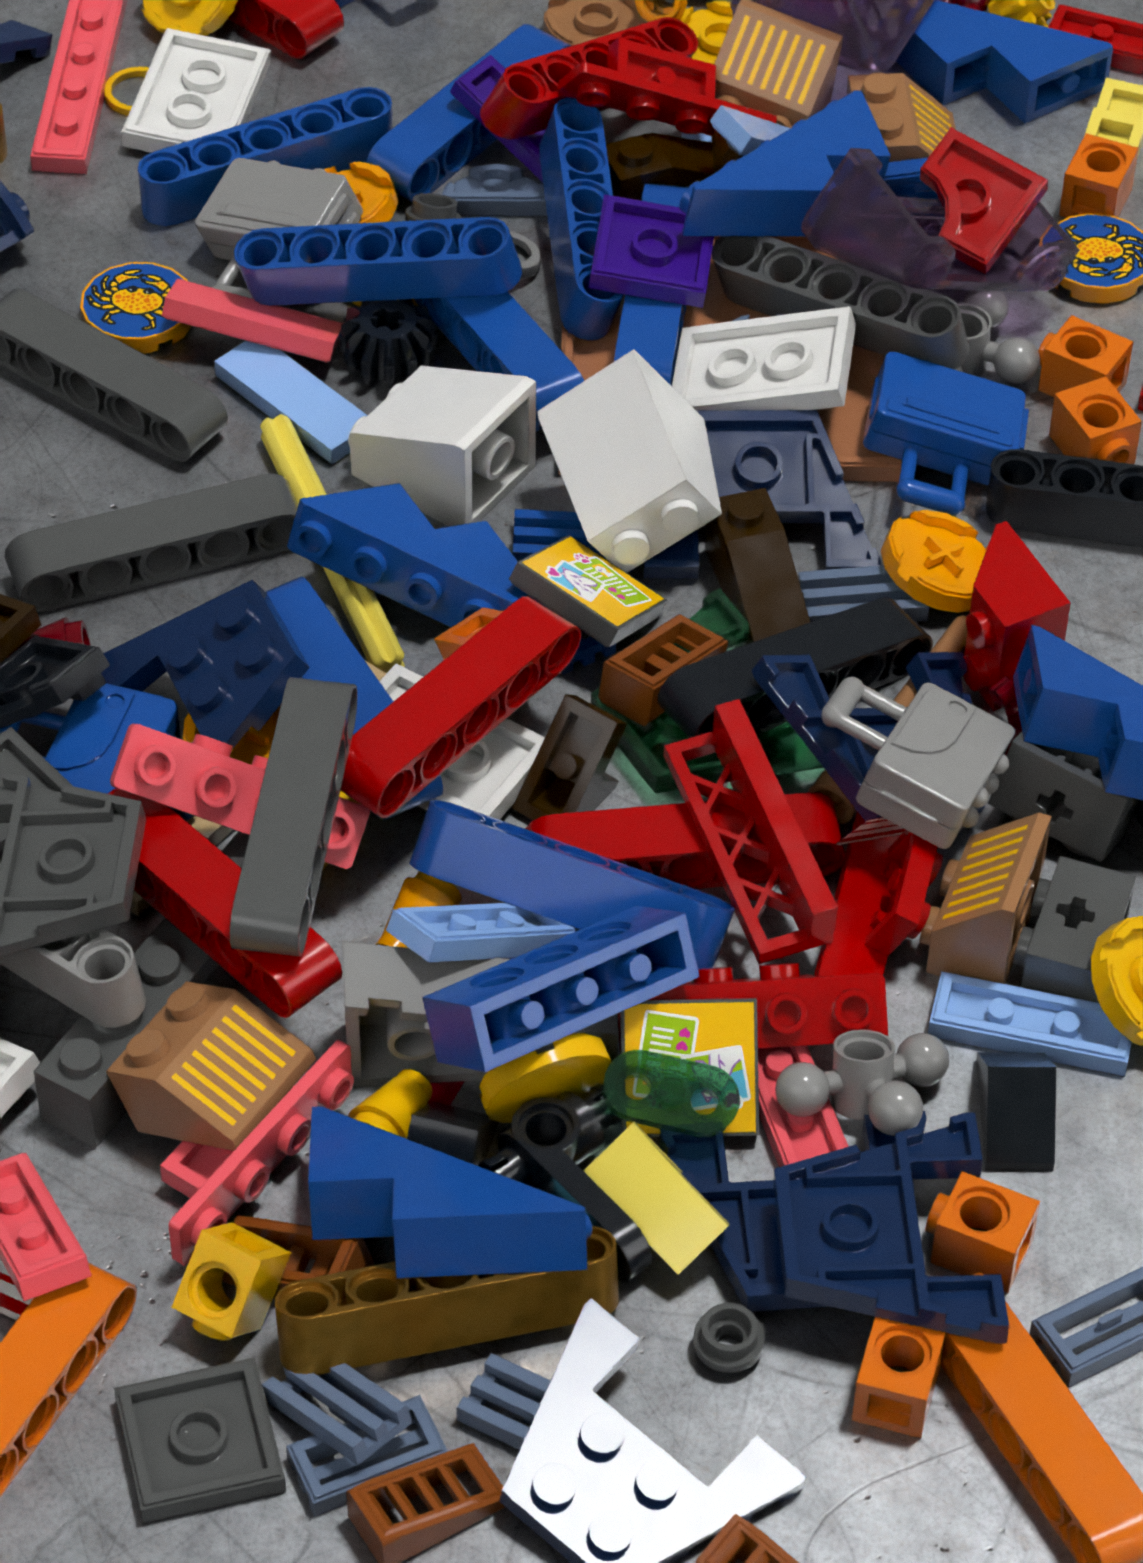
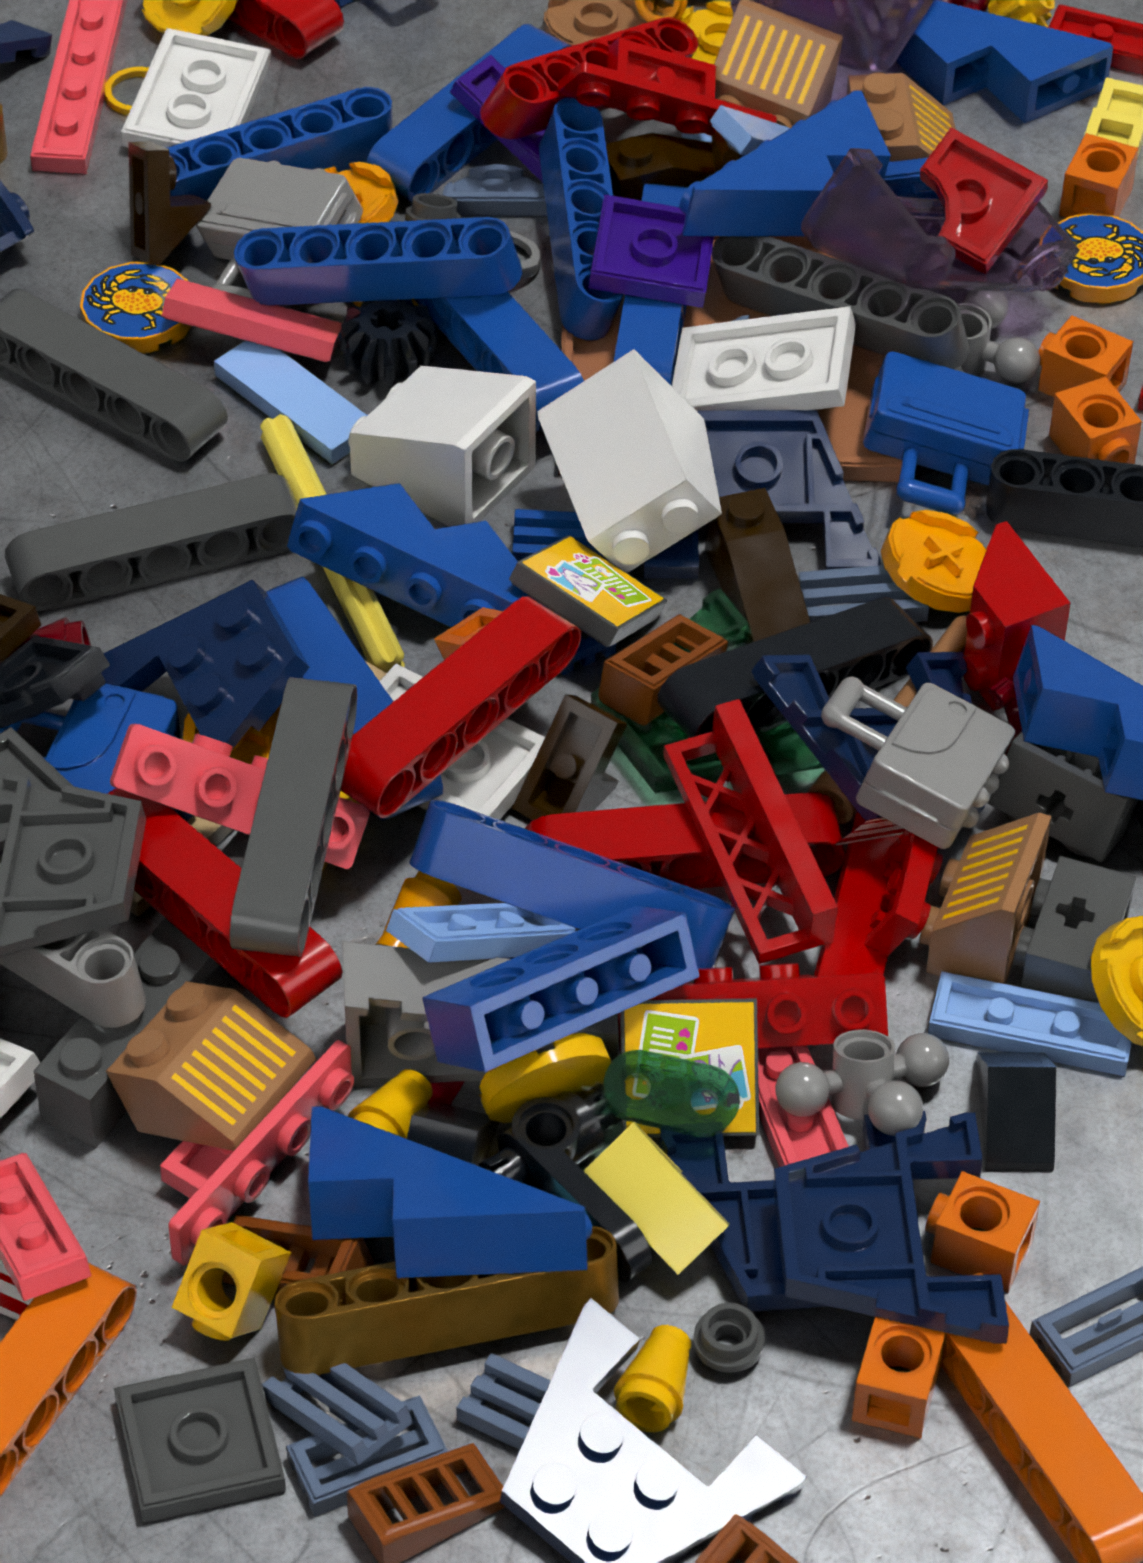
(157, 218): none -> dark brown slope
(655, 1380): none -> yellow cone

